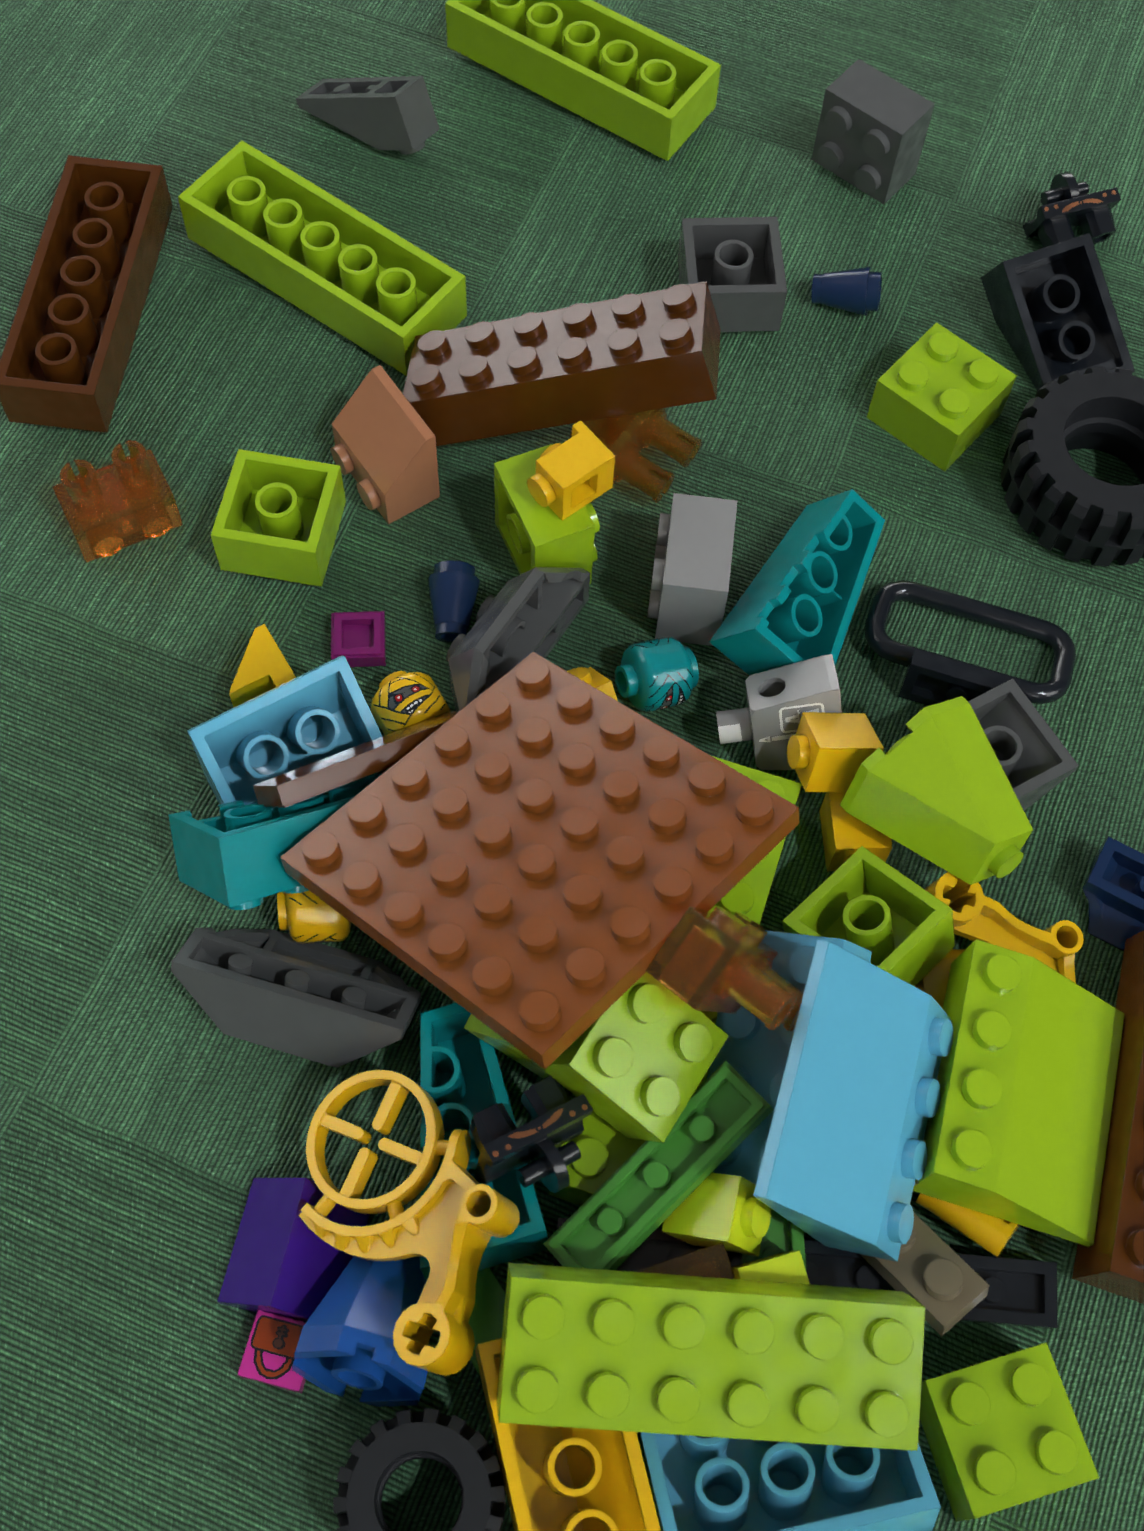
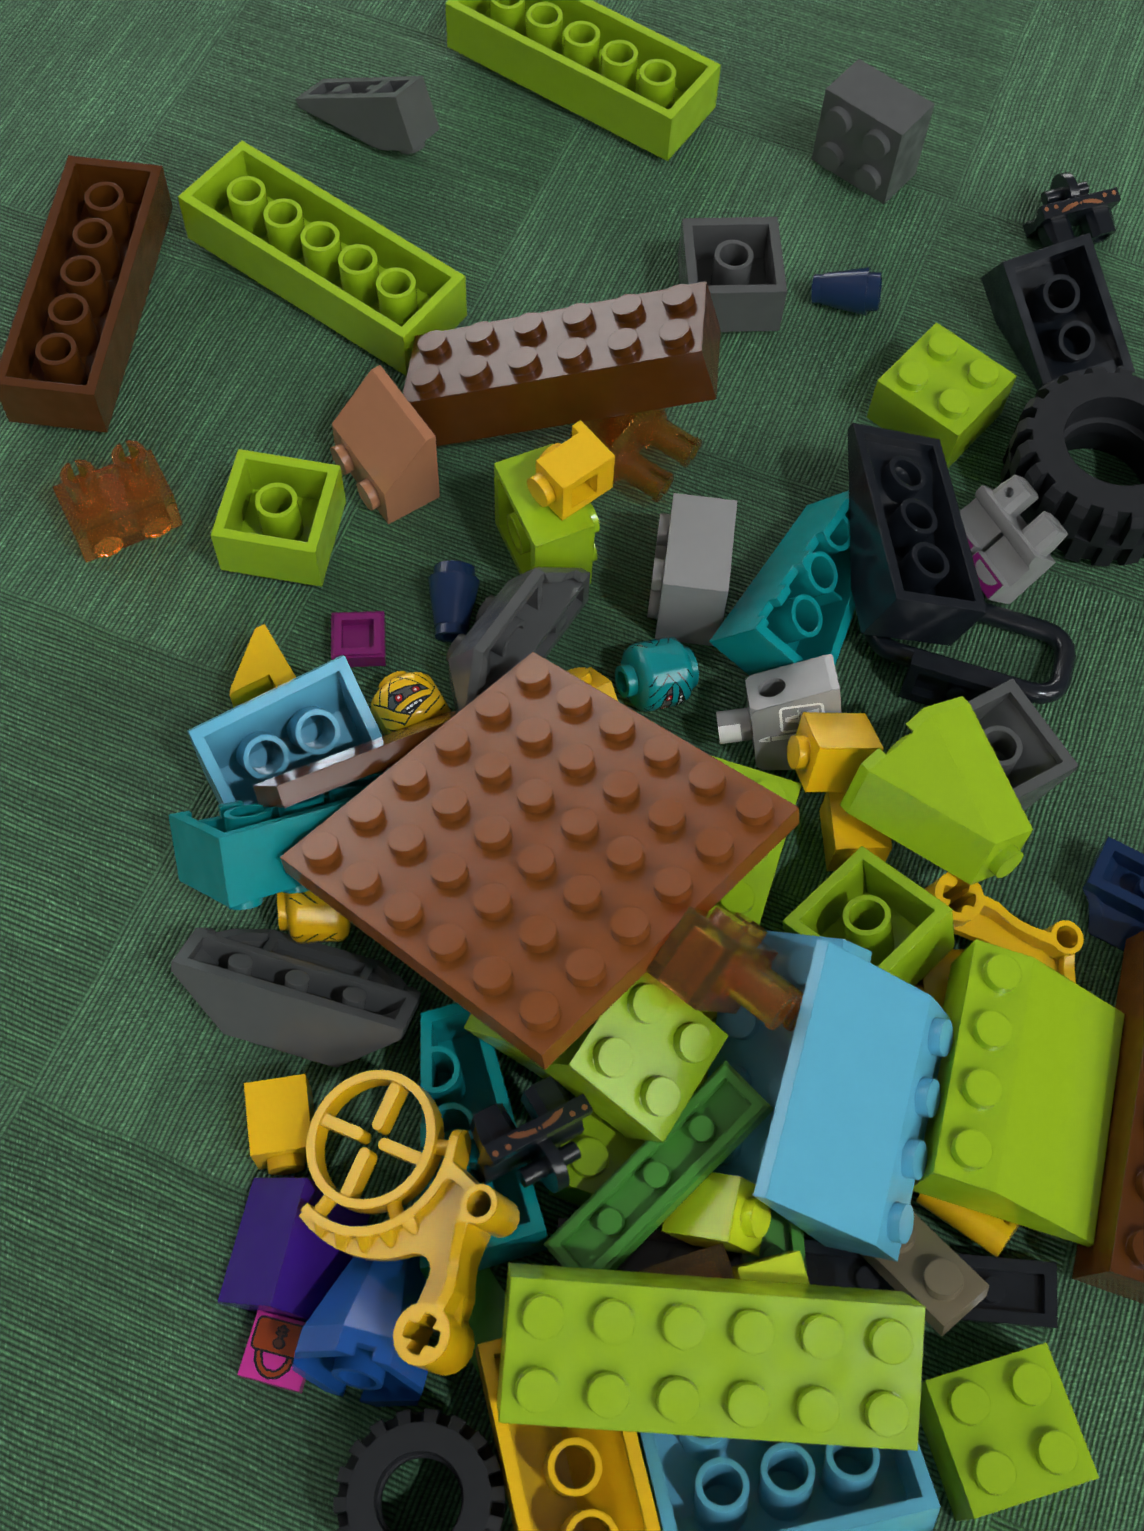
(279, 1122): none -> yellow brick
(908, 540): none -> black slope
(1002, 545): none -> light grey hips

